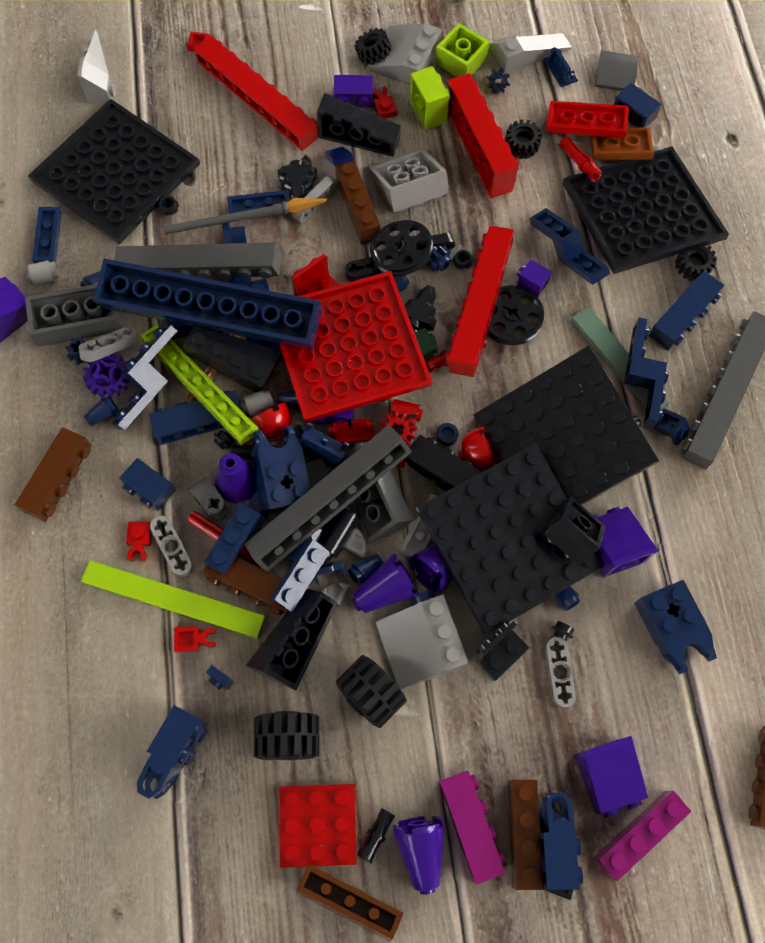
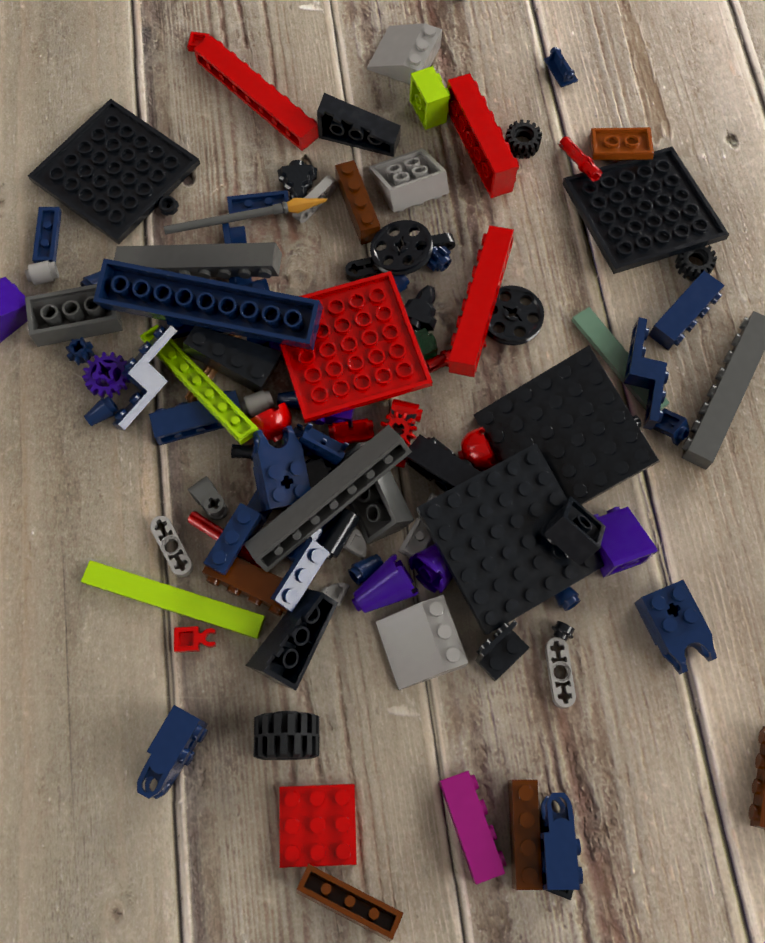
(53, 475): reddish brown brick -> none
(94, 73): wedge -> none
(107, 344): light grey beam -> none
(138, 536): red plate -> none
(147, 484): dark blue brick -> none
(218, 678): dark blue plate -> none
(223, 440): black plate -> none
(235, 479): dark purple cone -> none
(313, 277): red bracket -> none
(330, 567): dark blue piece -> none
(338, 156): clear blue tile -> none
(354, 89): dark purple brick -> none
(371, 691): black wheel -> none
(373, 46): black tyre -> none
(376, 835): black pin -> none
(384, 105): red plate -> none
(421, 850): dark purple cone -> none
(423, 597): dark blue tile -> none
(447, 434): dark blue tile -> none
(462, 51): lime brick -> none
(462, 255): black plate -> none
(498, 75): dark blue gear -> none
(522, 51): light grey wedge -> none
(533, 277): dark purple brick -> none
(569, 246): dark blue bracket -> none
(587, 119): red plate -> none
(612, 776): dark purple slope -> none
(616, 70): dark grey slope -> none
(641, 835): magenta brick -> none
(642, 107): dark blue brick -> none

